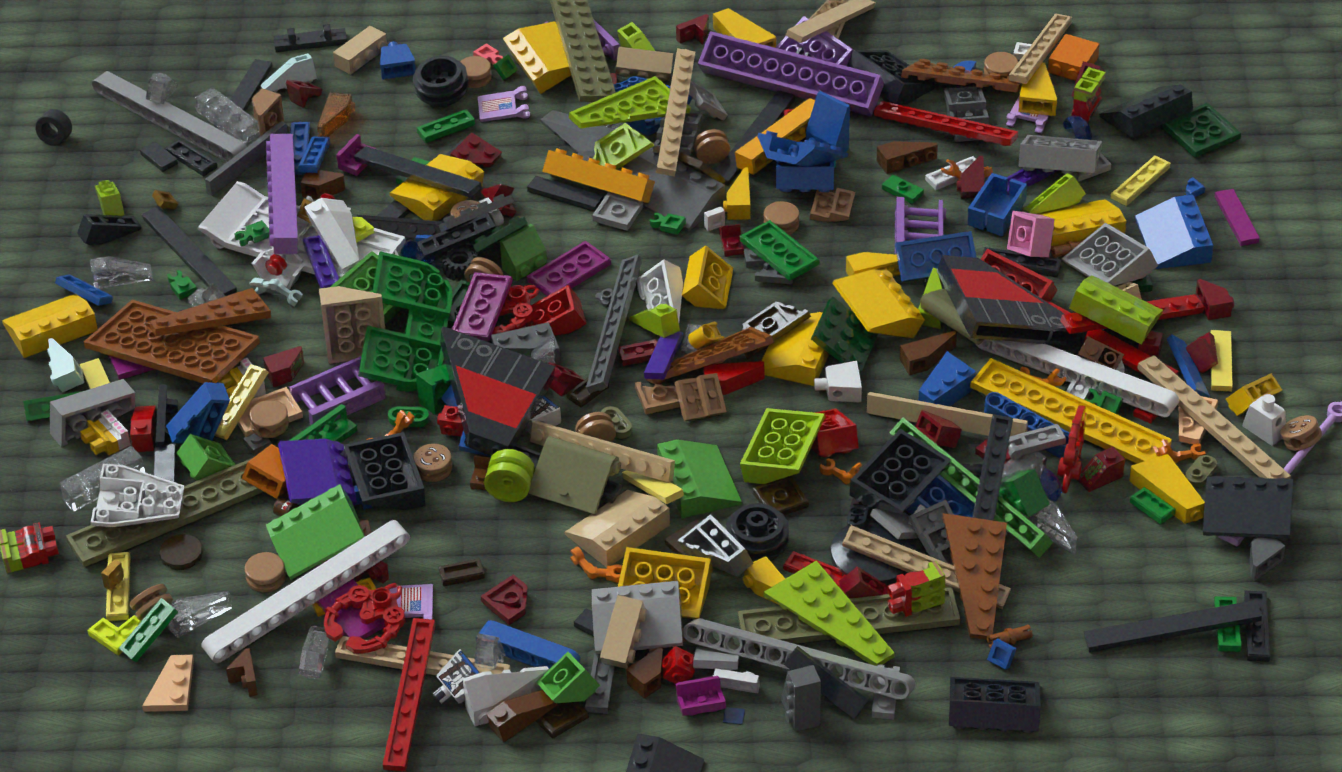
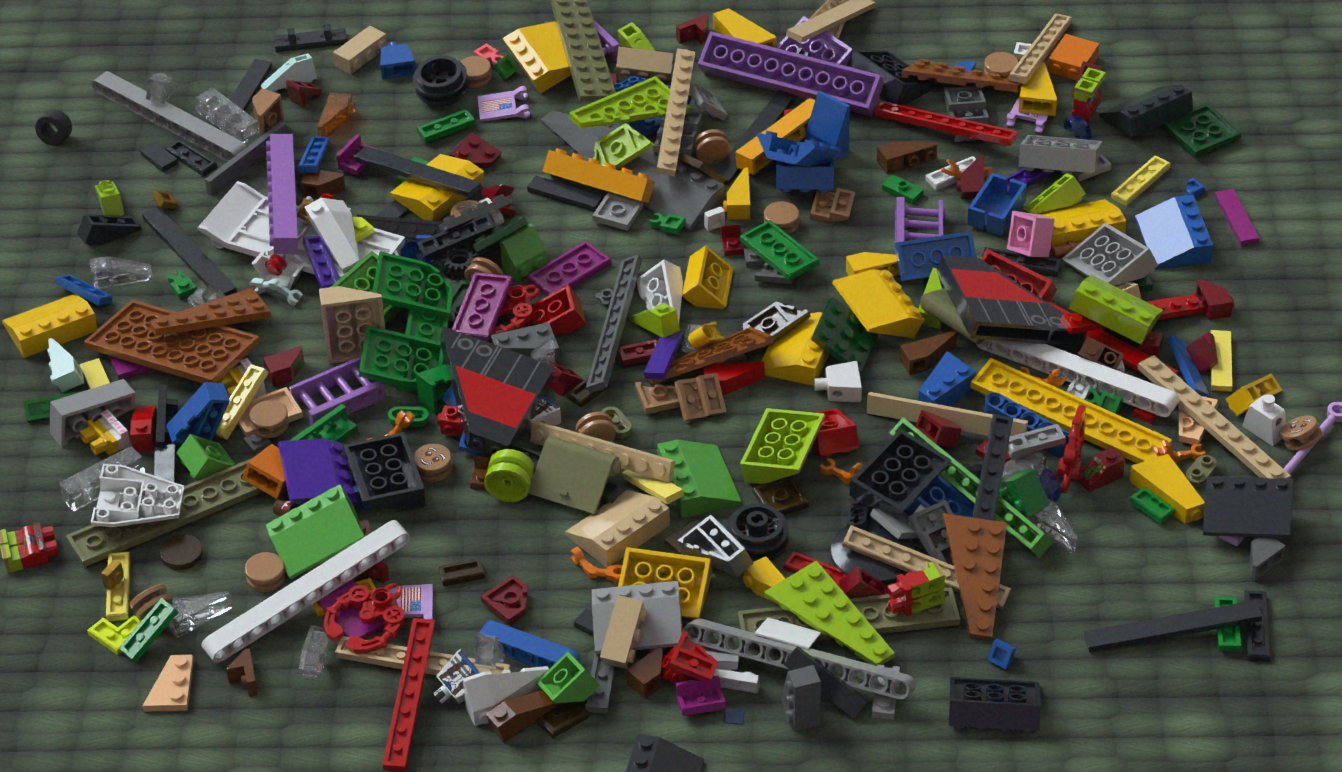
(255, 232): green plate -> none
(301, 136): blue tile -> none
(693, 660): none -> red wing
(787, 633): none -> white window
(1011, 635): dark orange pin -> none

